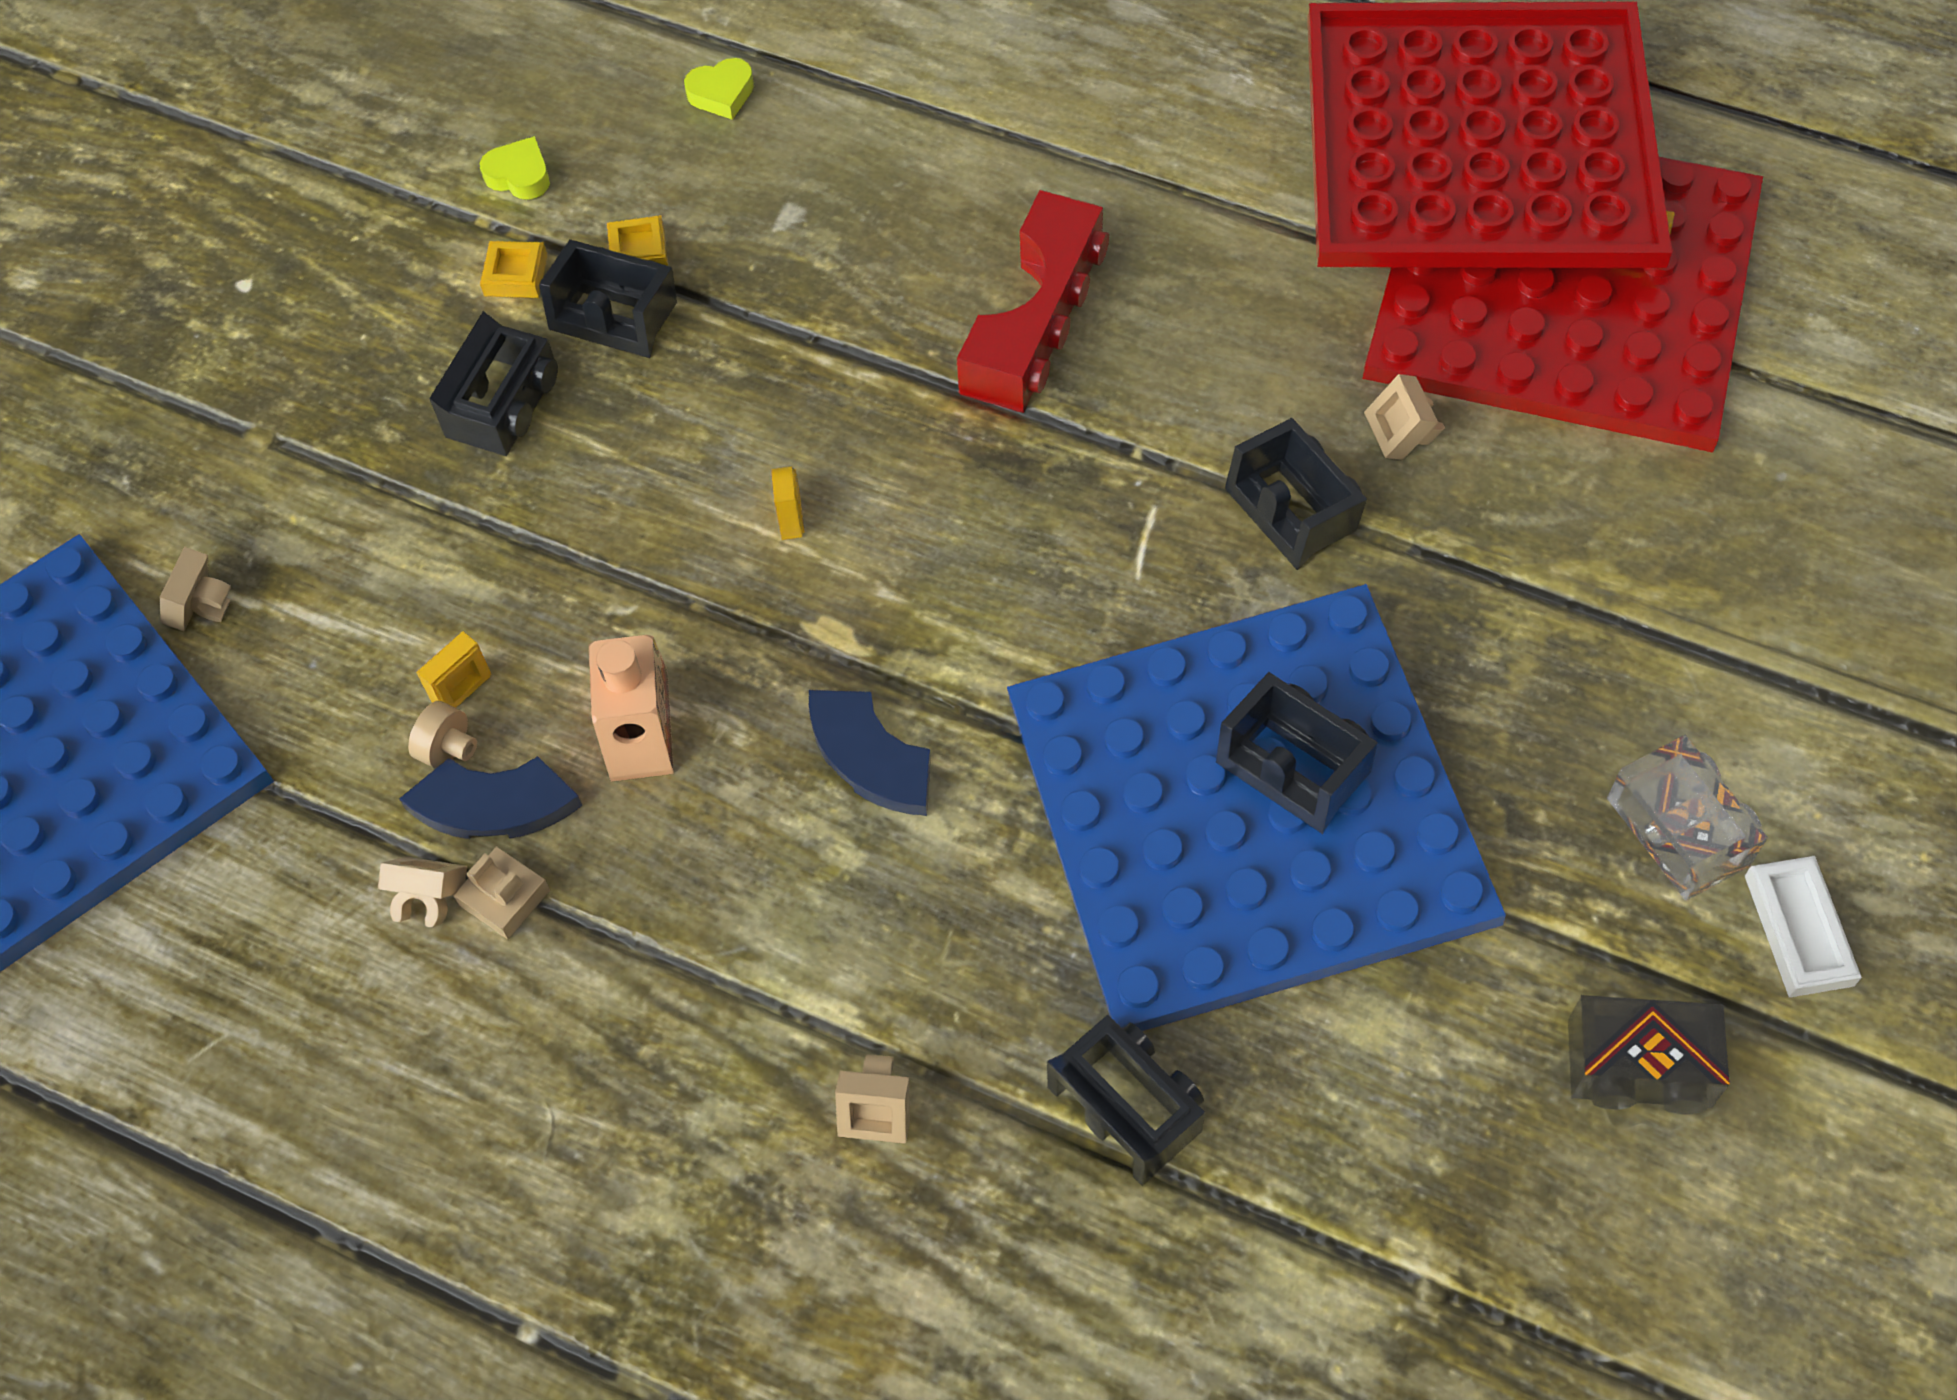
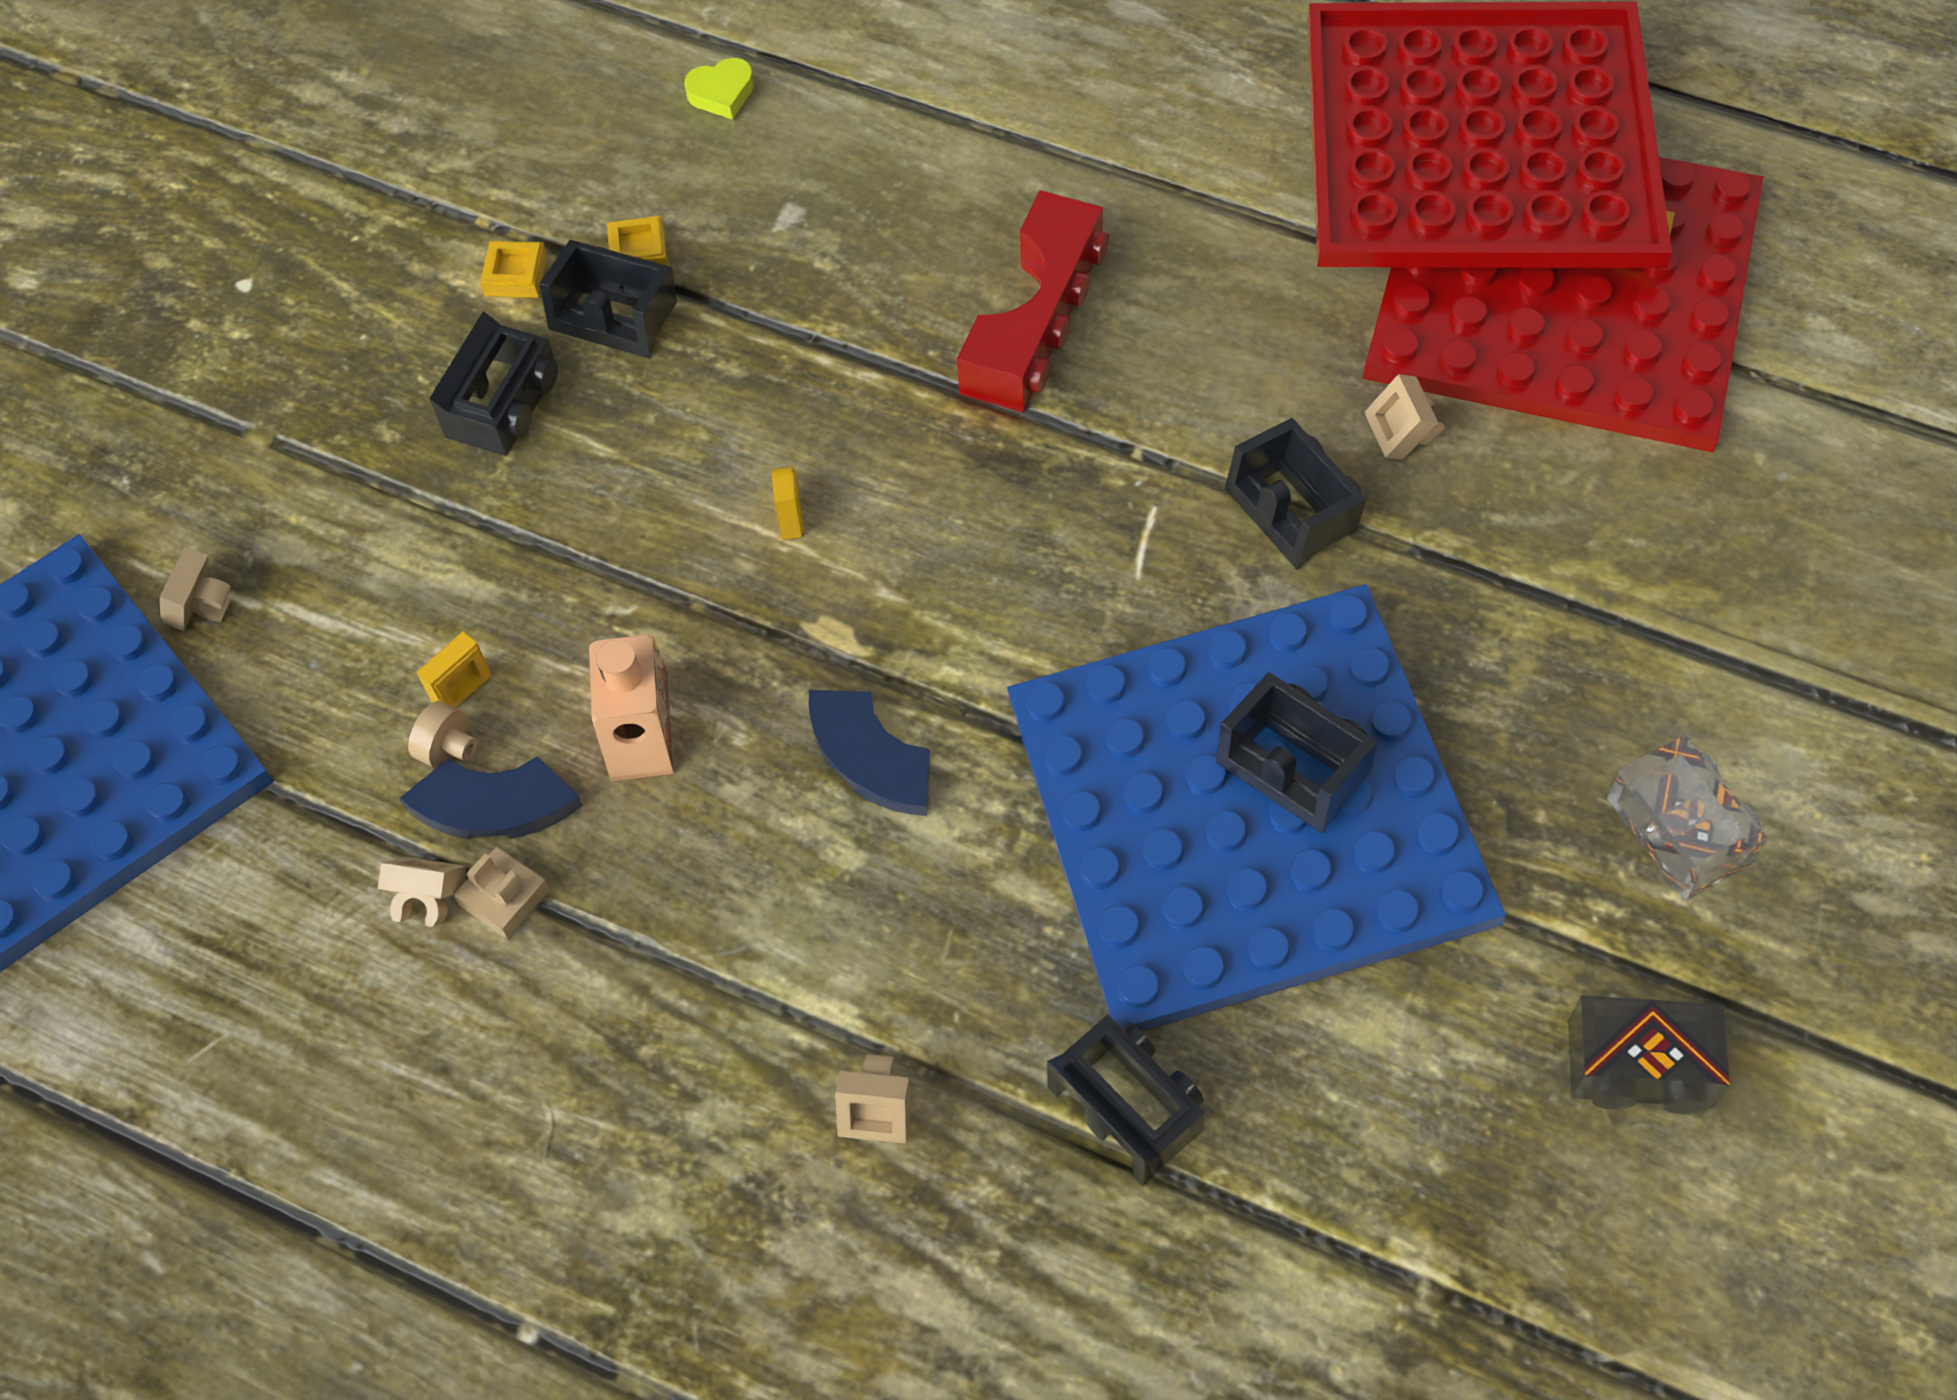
(517, 169): neon yellow tile -> none
(1802, 926): white tile -> none

